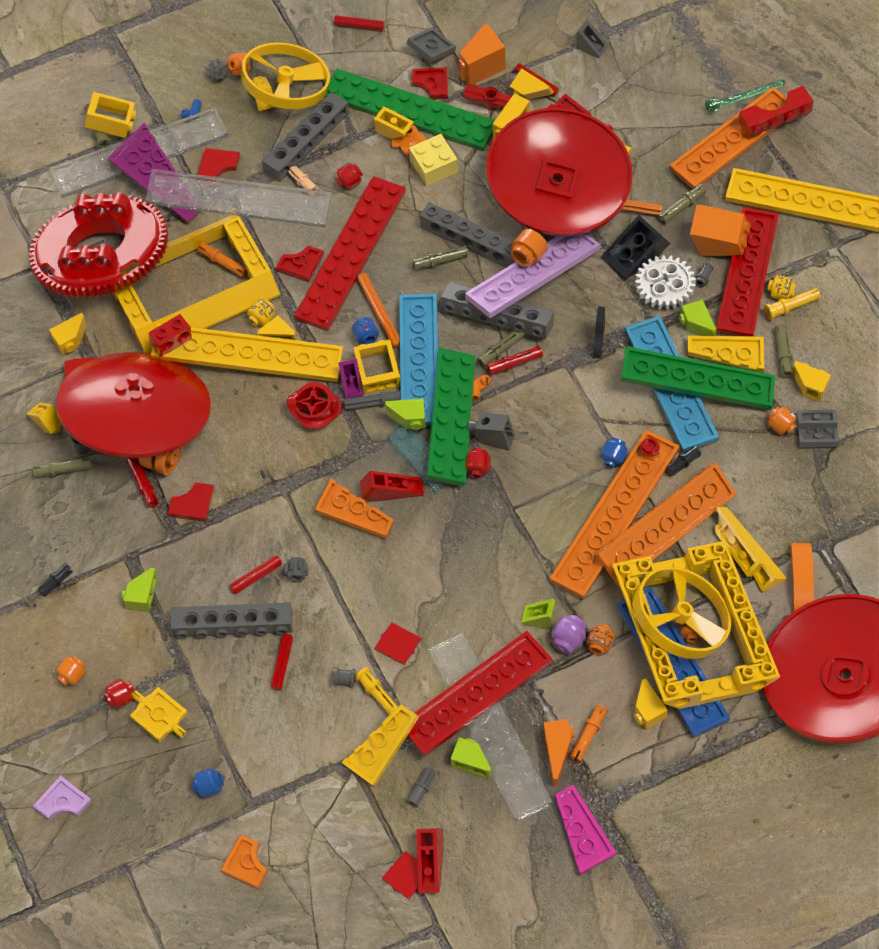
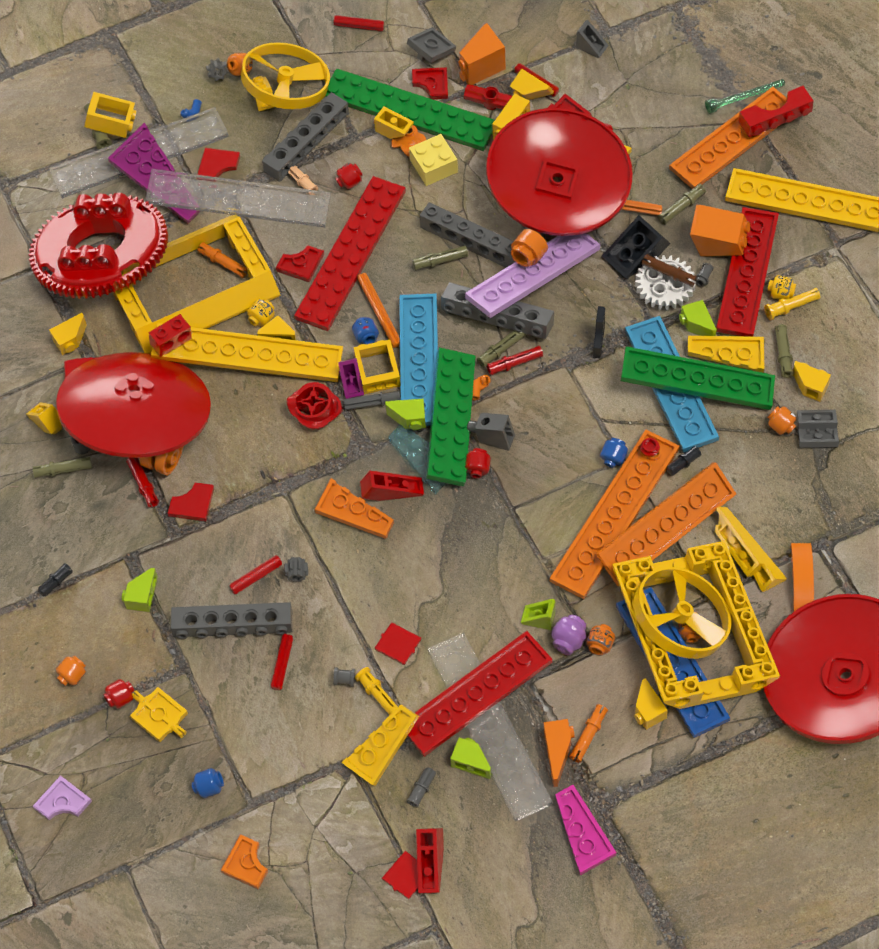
(669, 270): none -> reddish brown pin

